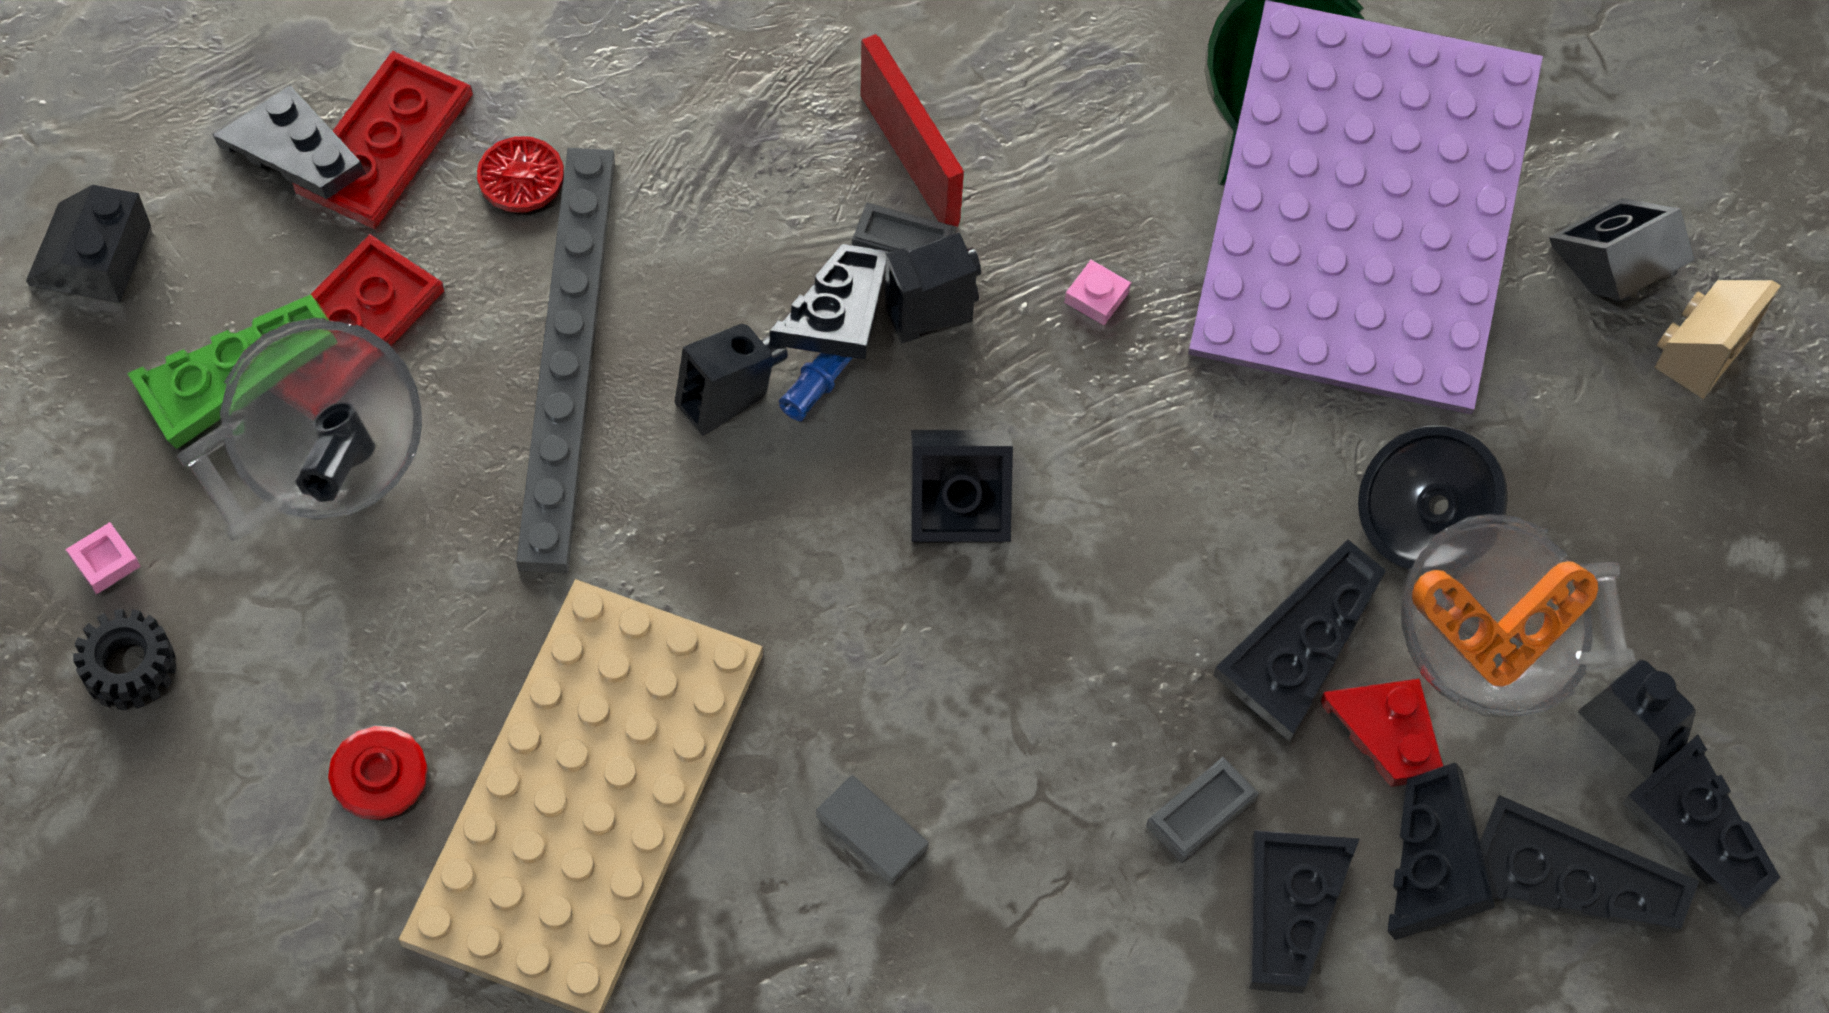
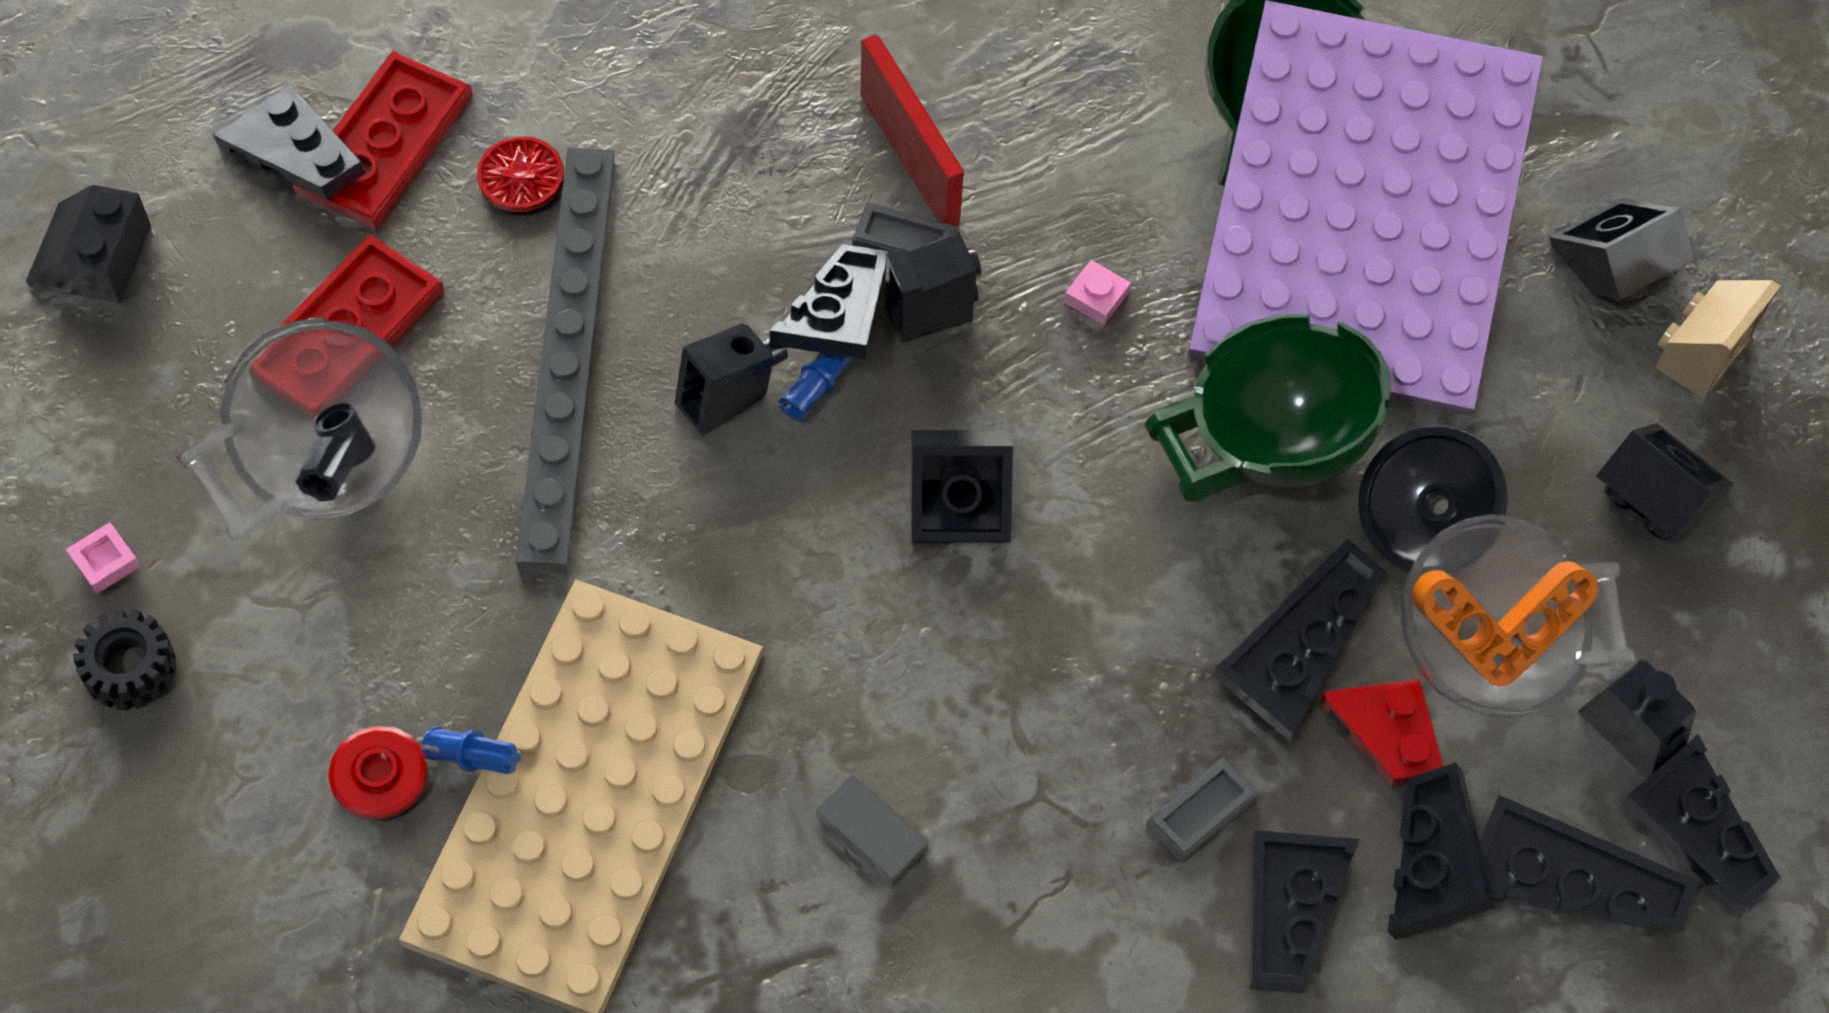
(190, 386): bright green wing -> none
(471, 750): none -> blue axle
(1279, 406): none -> dark green windscreen
(1662, 481): none -> black slope

